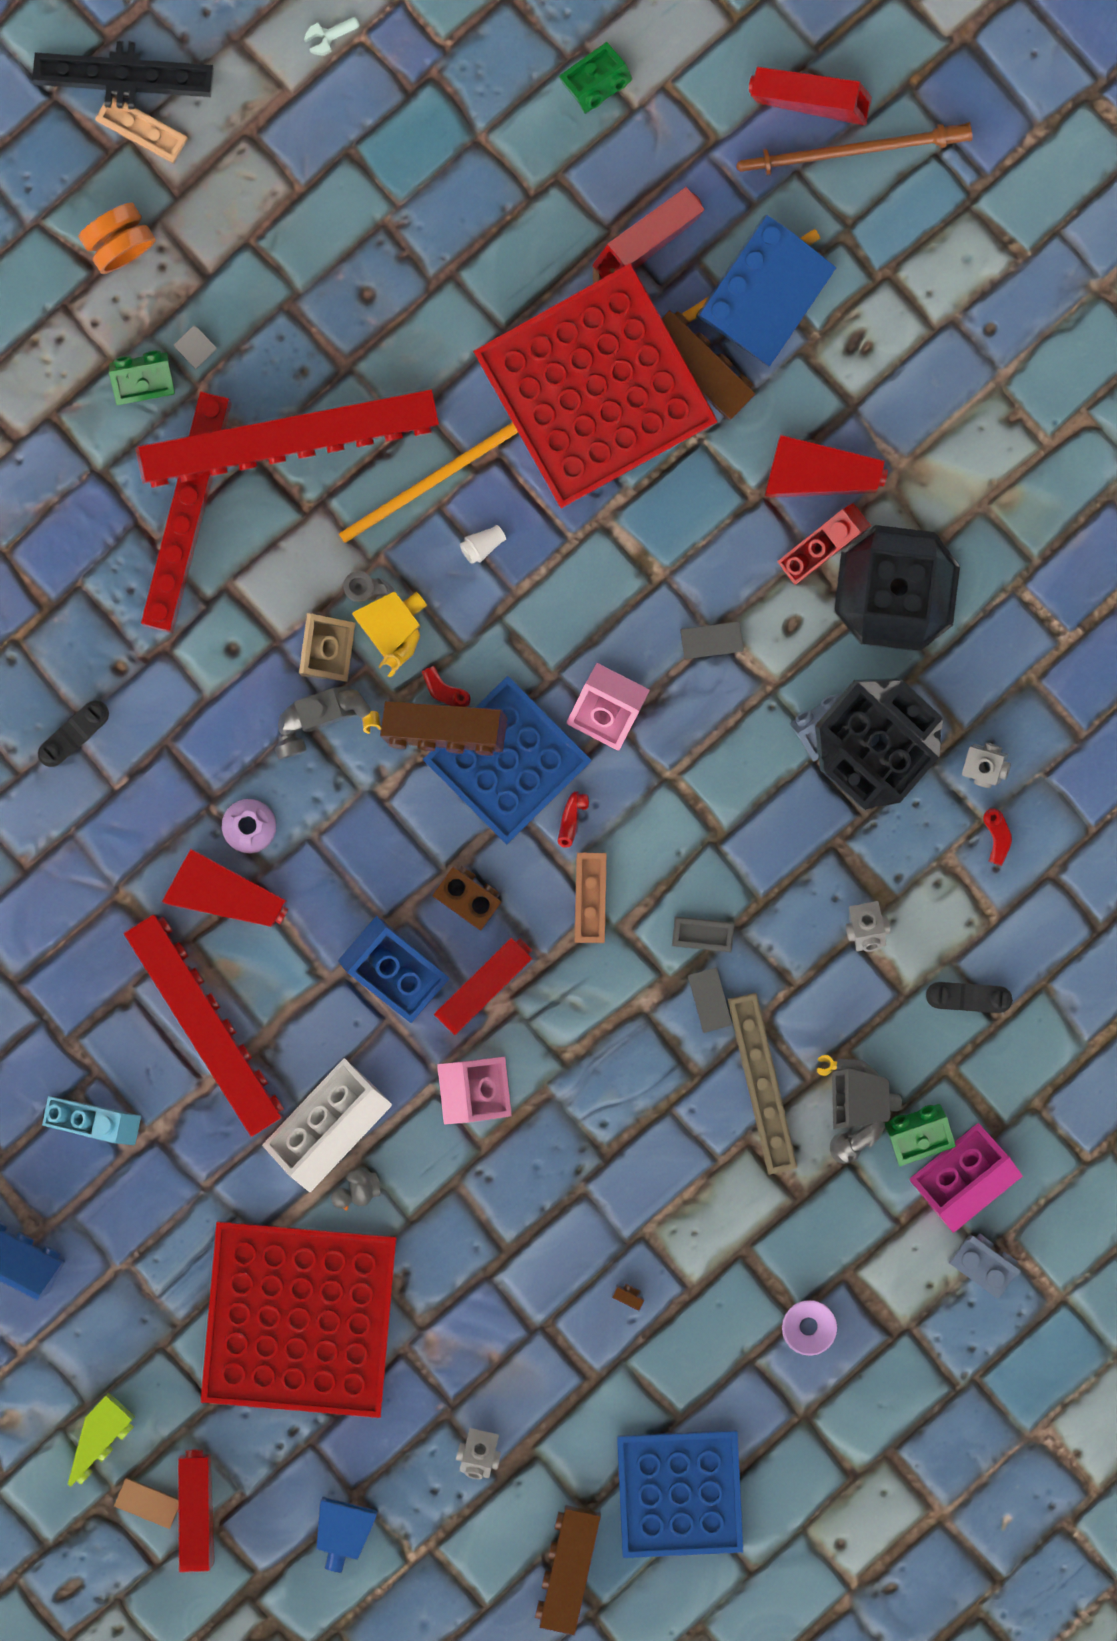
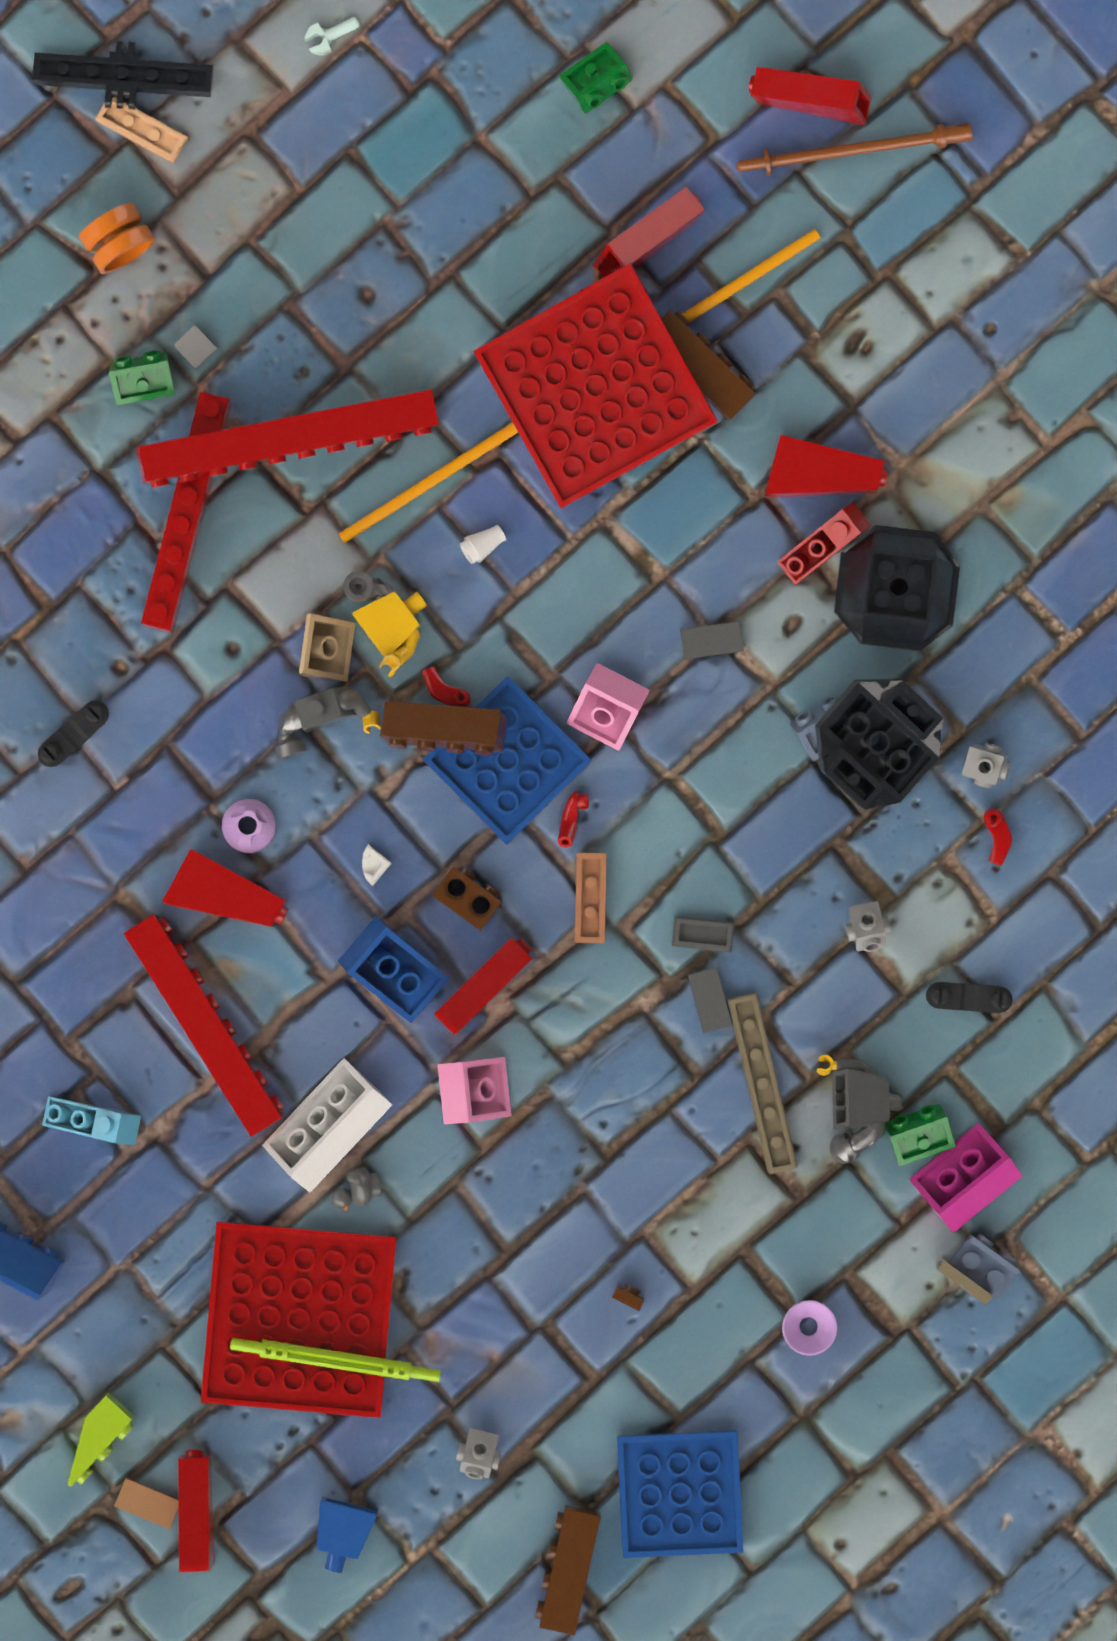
(335, 1359): none -> lime axle
(373, 865): none -> white tile
(766, 290): blue slope -> none
(963, 1281): none -> dark tan tile

